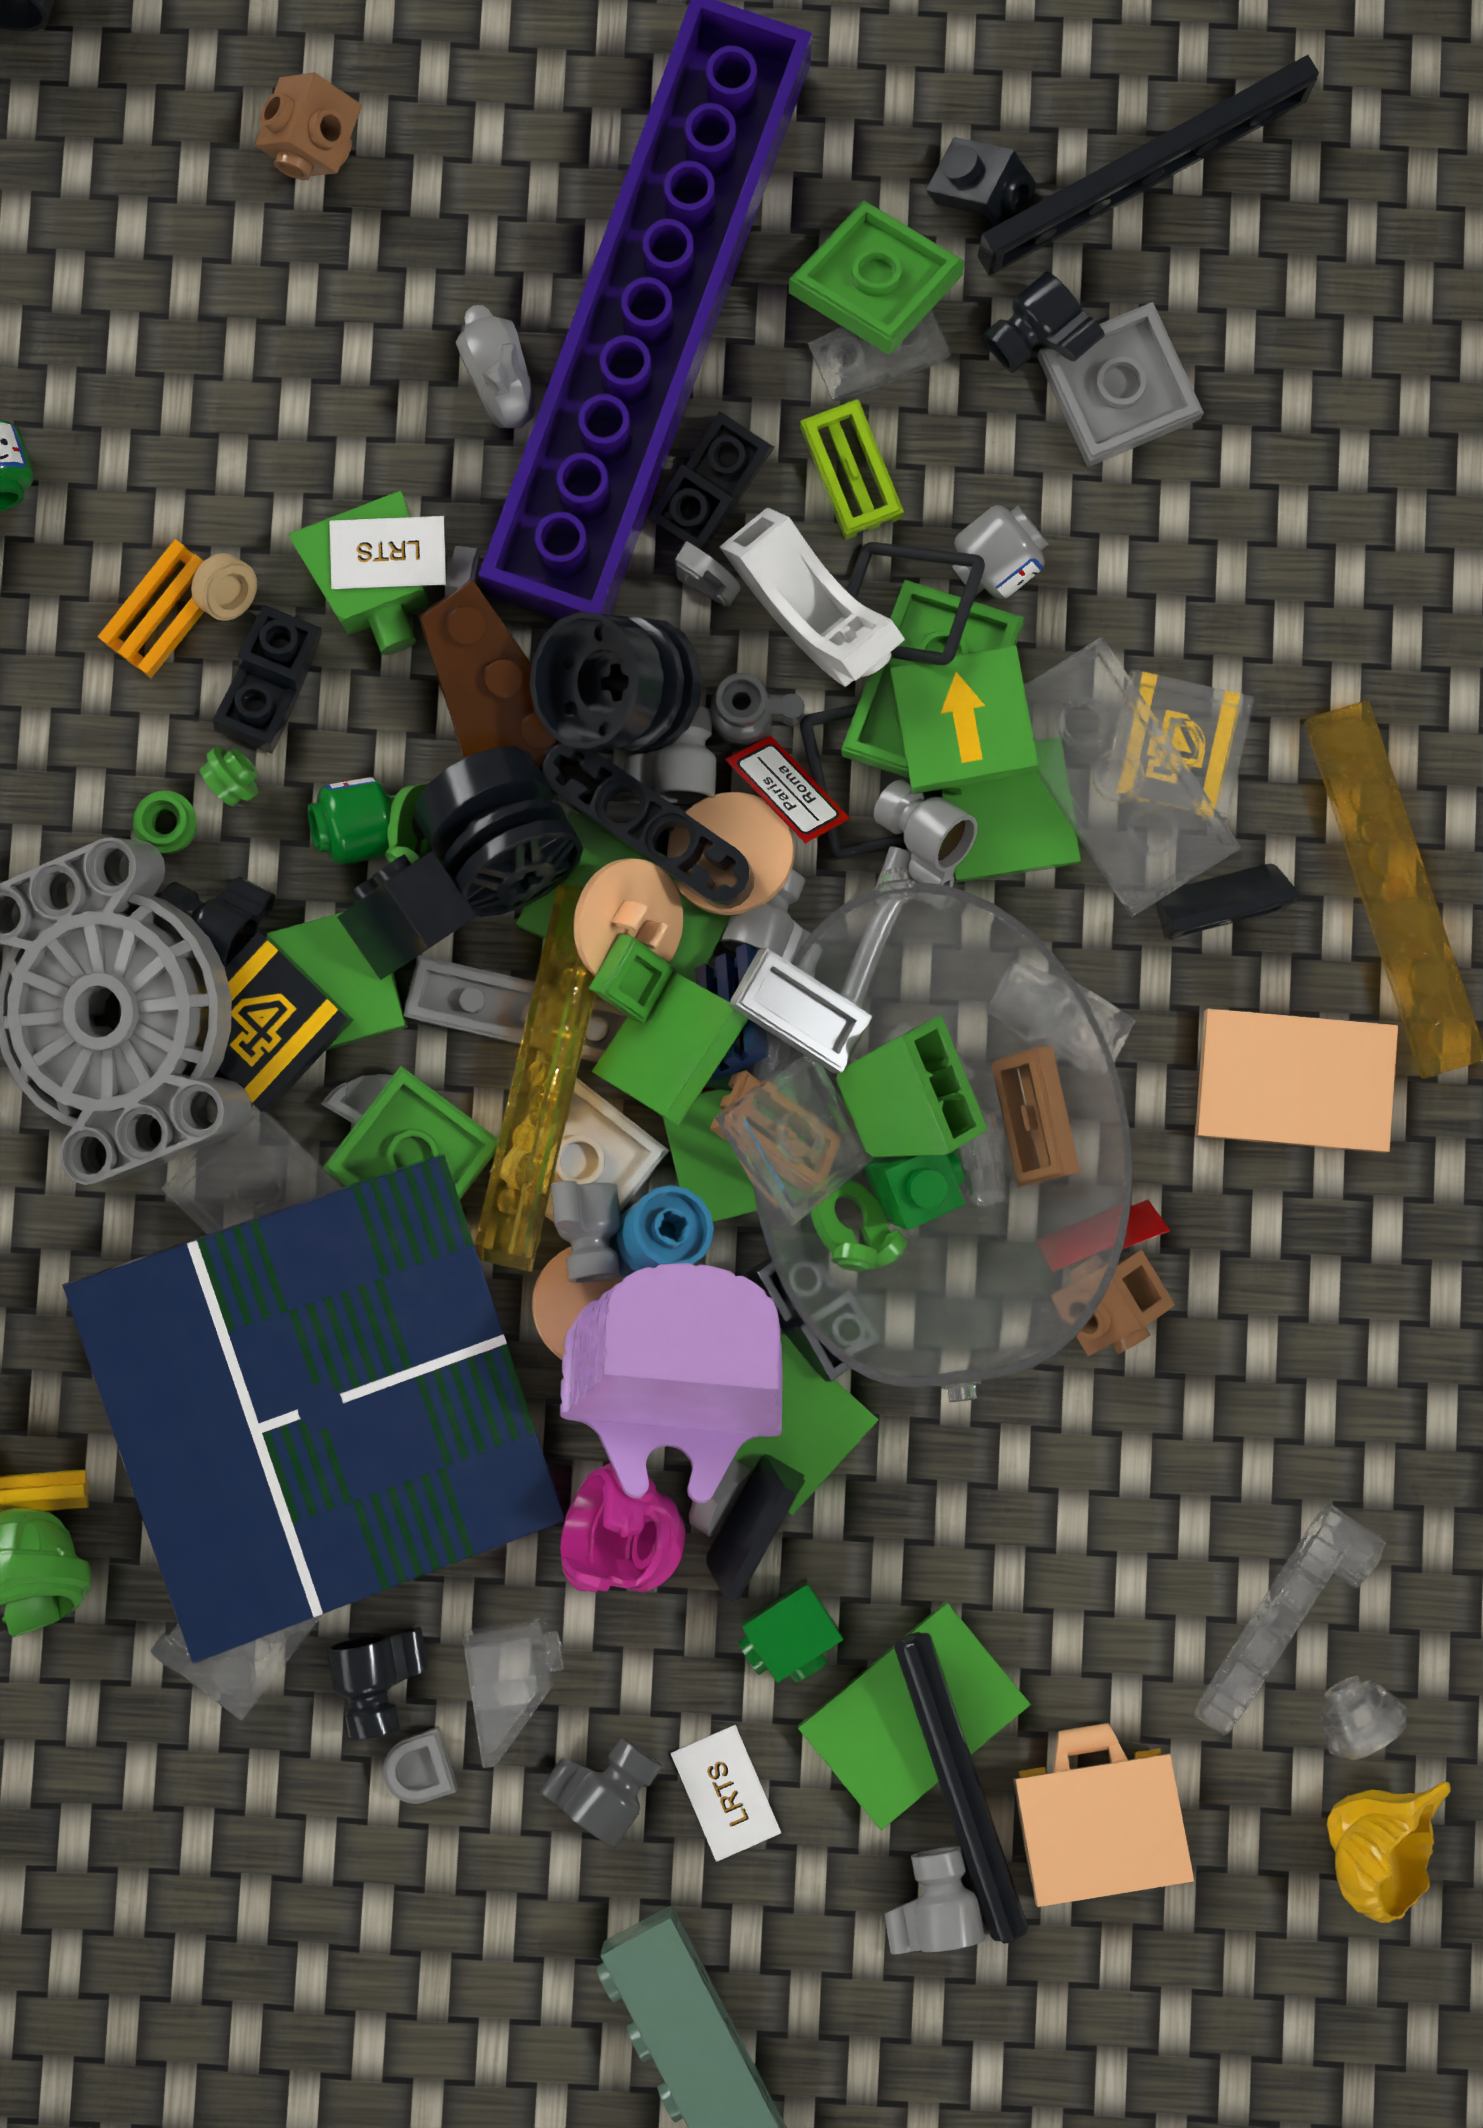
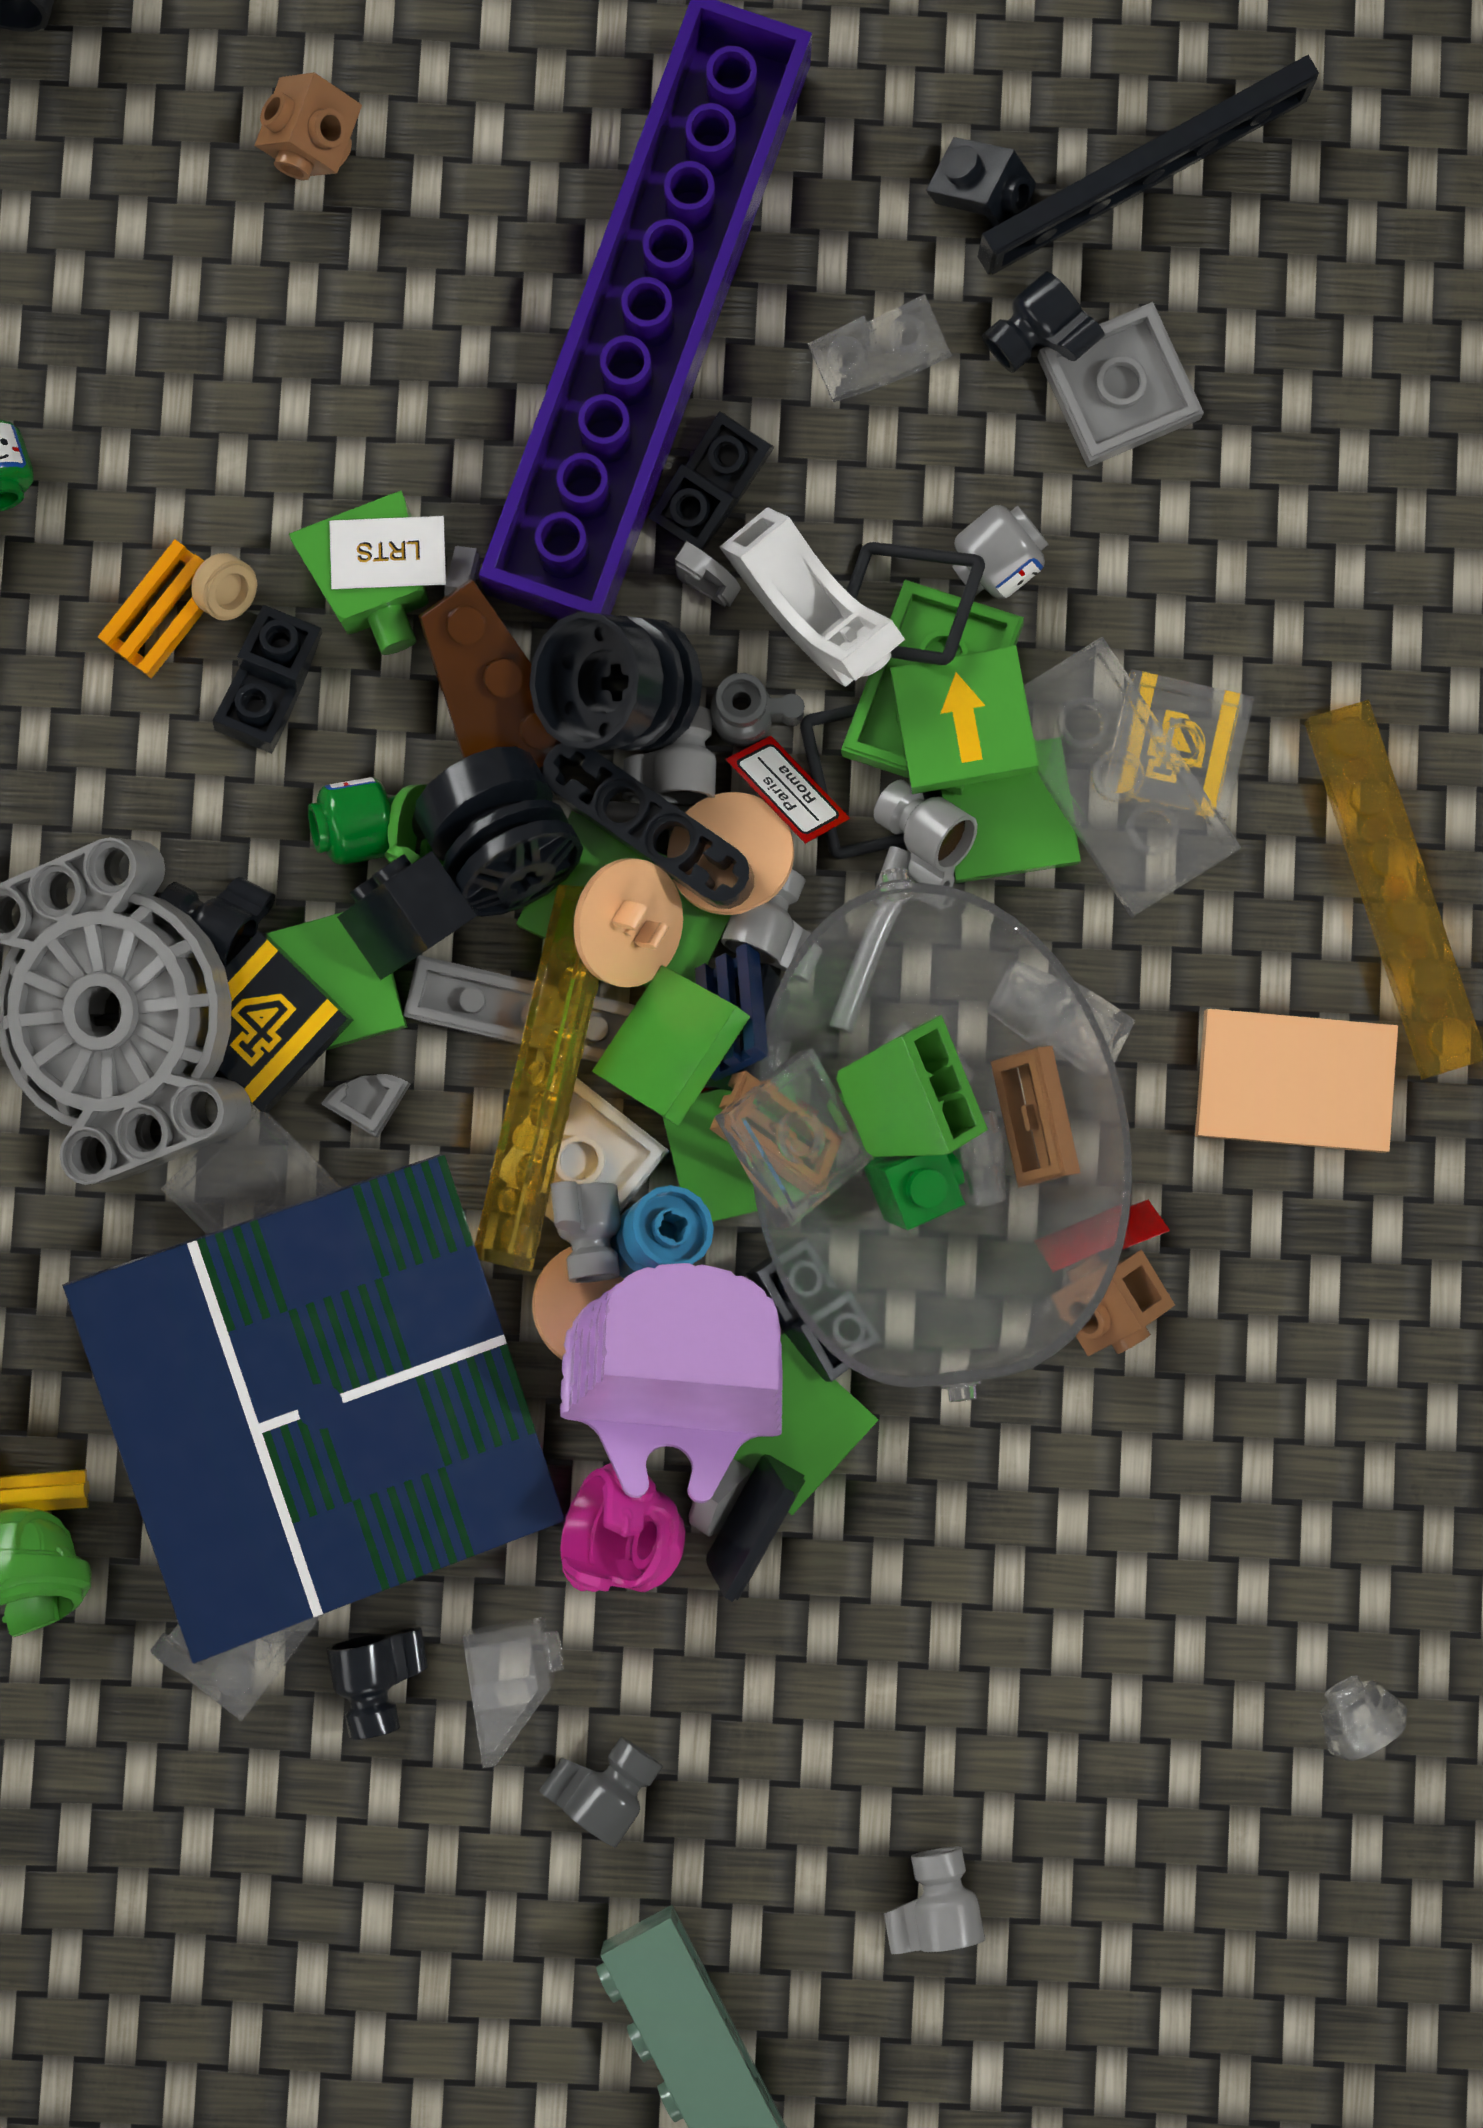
(156, 805): bright green plate -> none
(230, 775): bright green plate -> none
(407, 1126): bright green tile -> none
(419, 1768): light grey tile -> none
(497, 367): light grey animal -> none
(631, 978): bright green tile -> none
(725, 1793): white sticker -> none
(790, 1635): green brick -> none
(800, 1010): tile -> none
(870, 517): lime tile -> none
(873, 1732): bright green tile -> none
(876, 277): bright green tile -> none
(882, 1244): bright green piece -> none
(961, 1787): black axle -> none
(1103, 1823): light nougat piece -> none
(1225, 900): black slope -> none
(1329, 1546): clear beam -> none
(1384, 1849): yellow hair -> none

